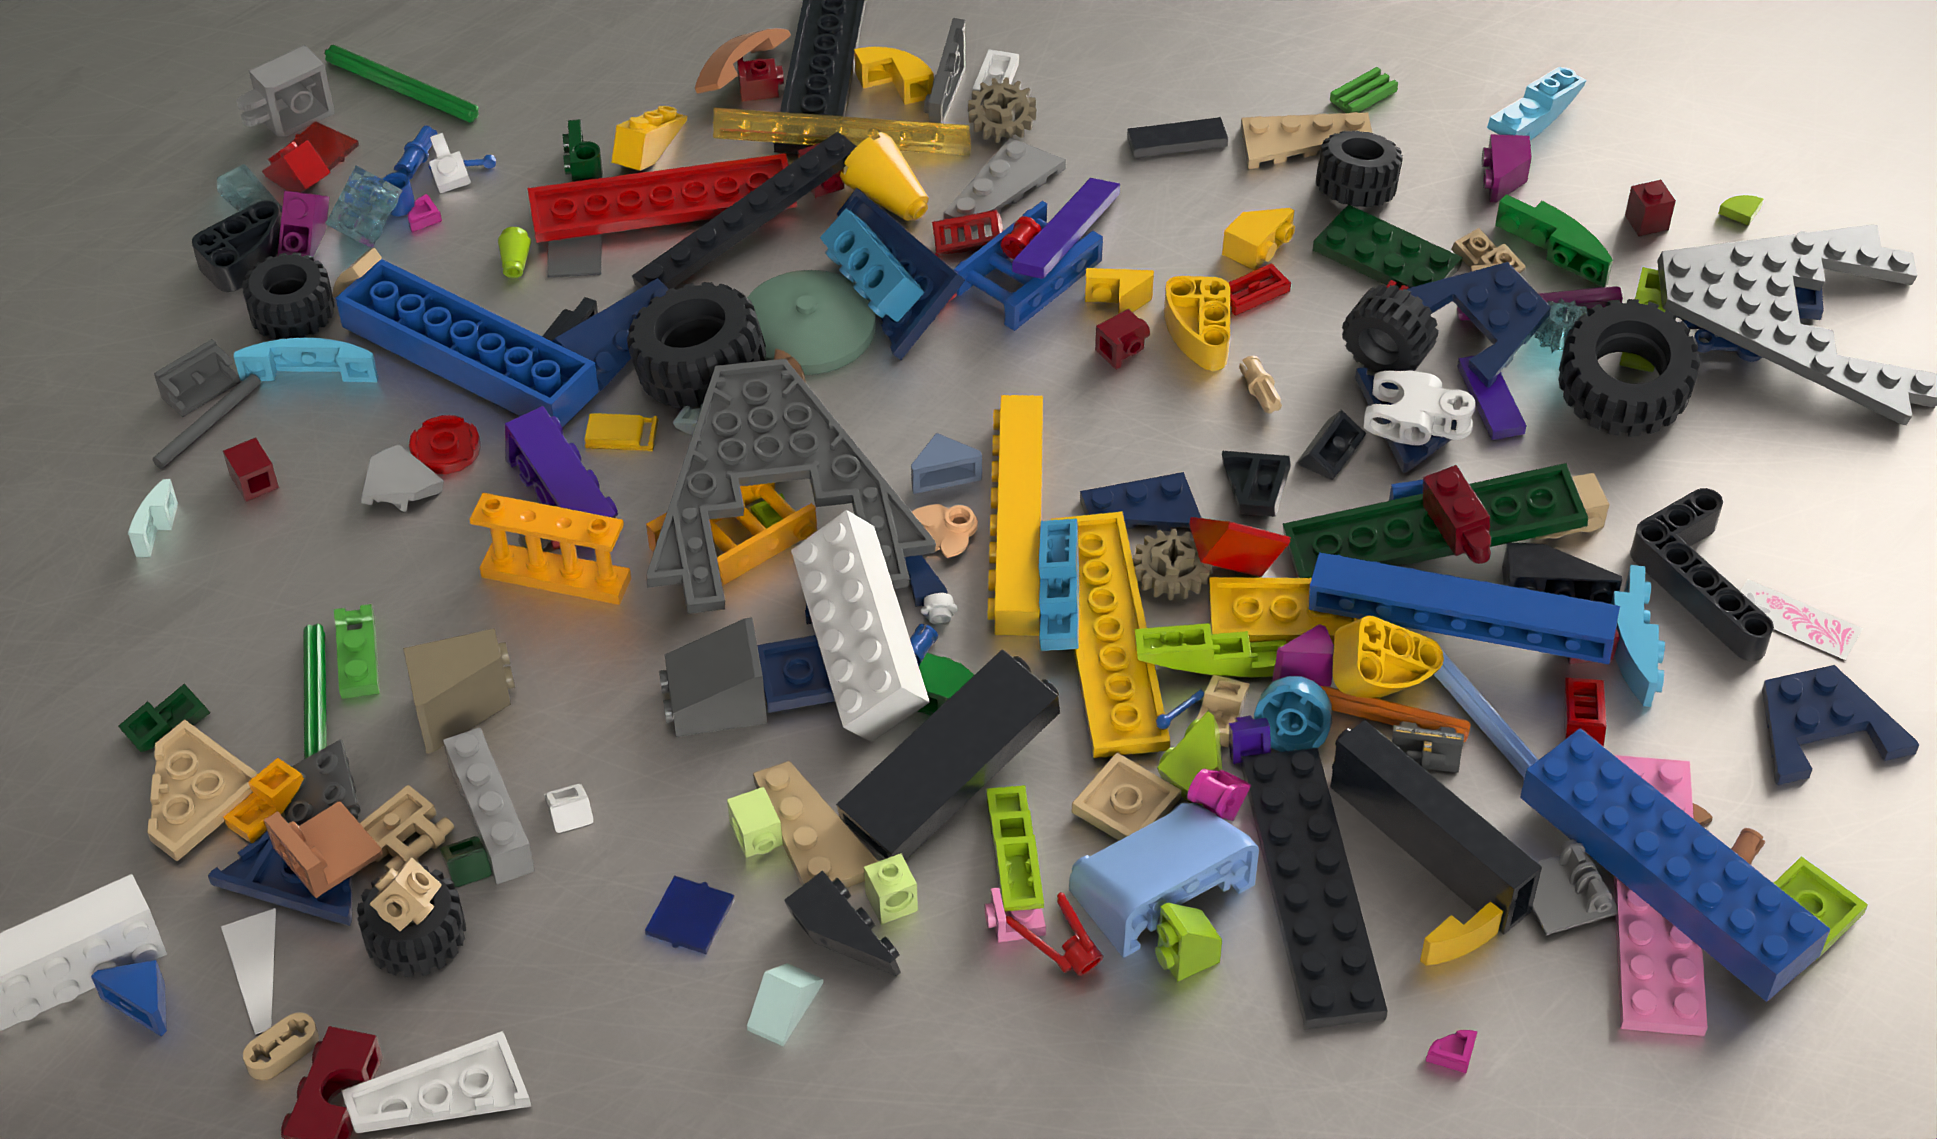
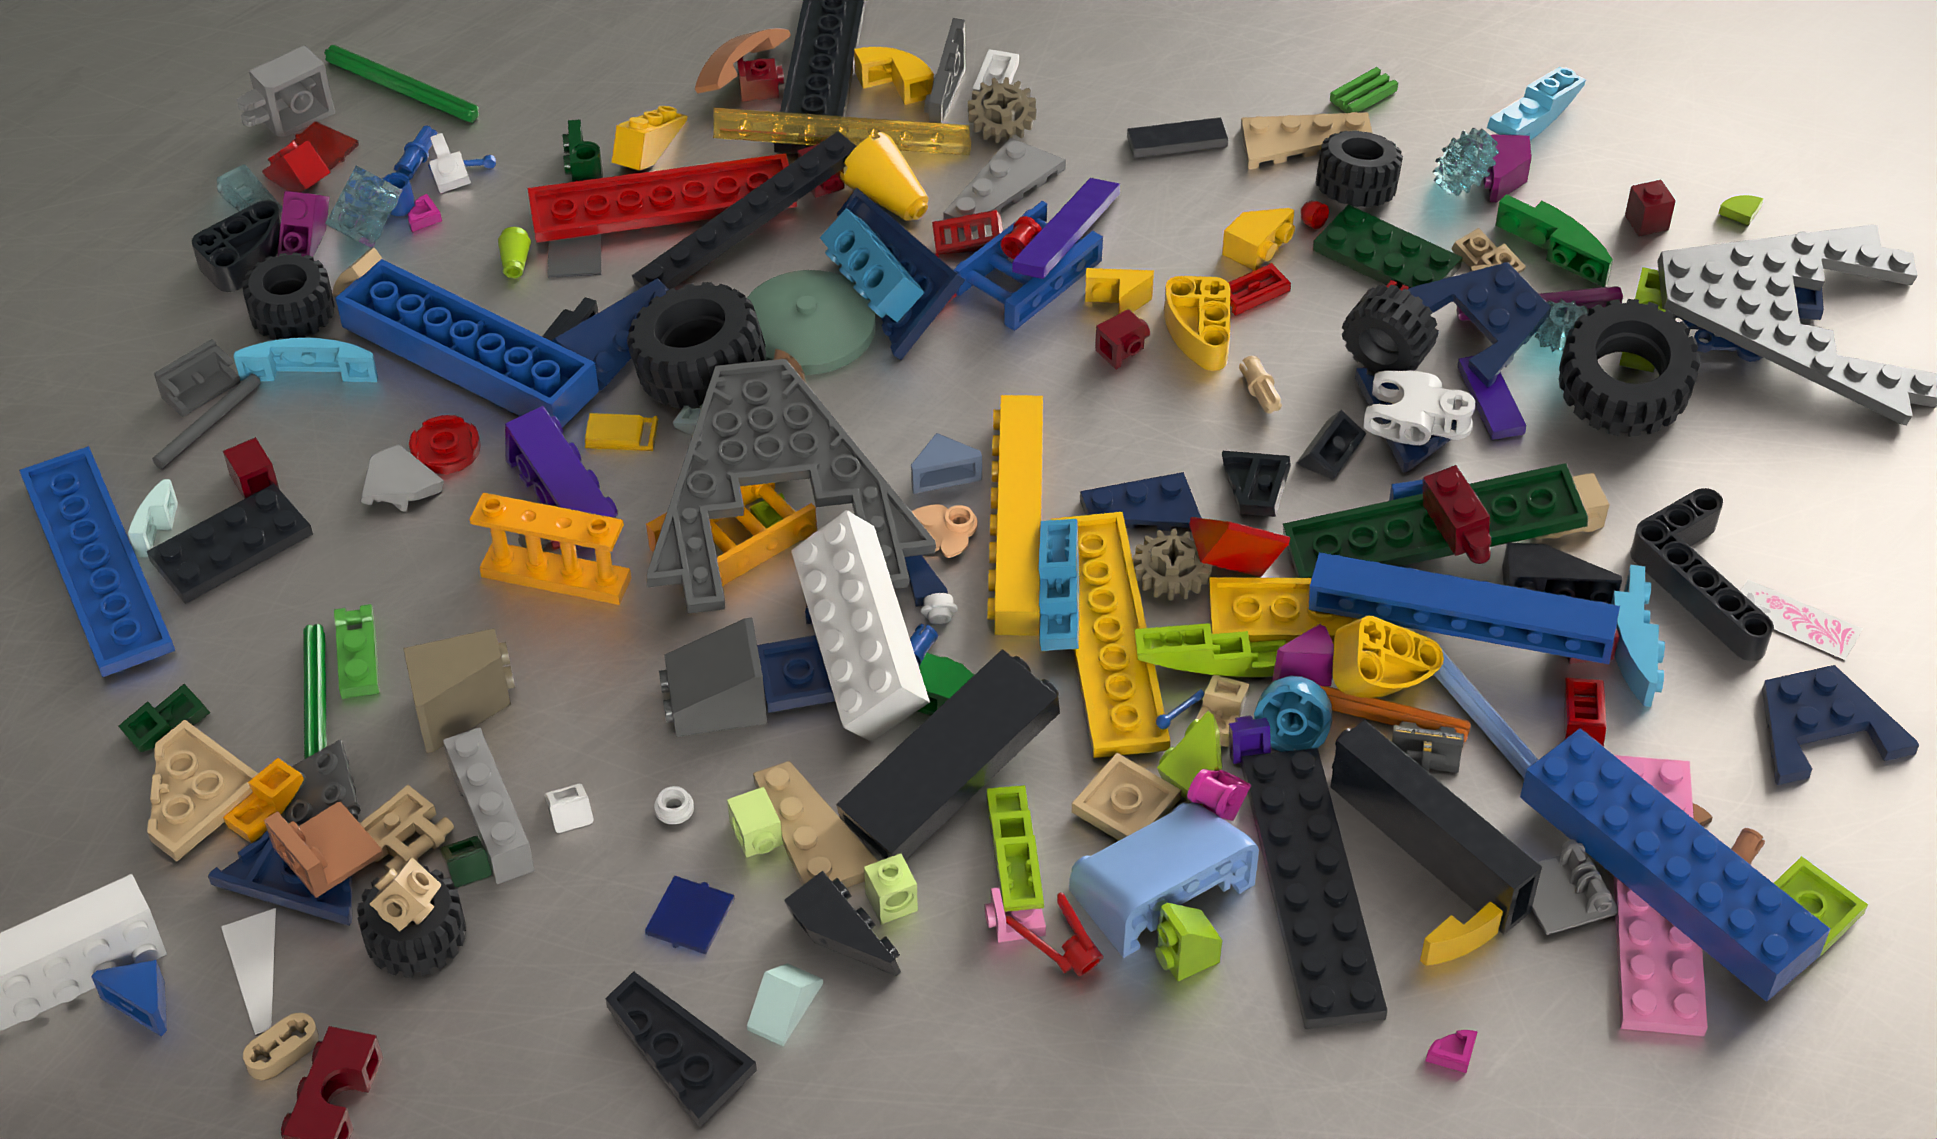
(96, 562): none -> blue plate
(229, 543): none -> black plate
(443, 1087): white wing -> none
(673, 797): none -> white plate
(682, 1049): none -> black wing
(1314, 214): none -> red hinge
(1465, 161): none -> clear light blue gear

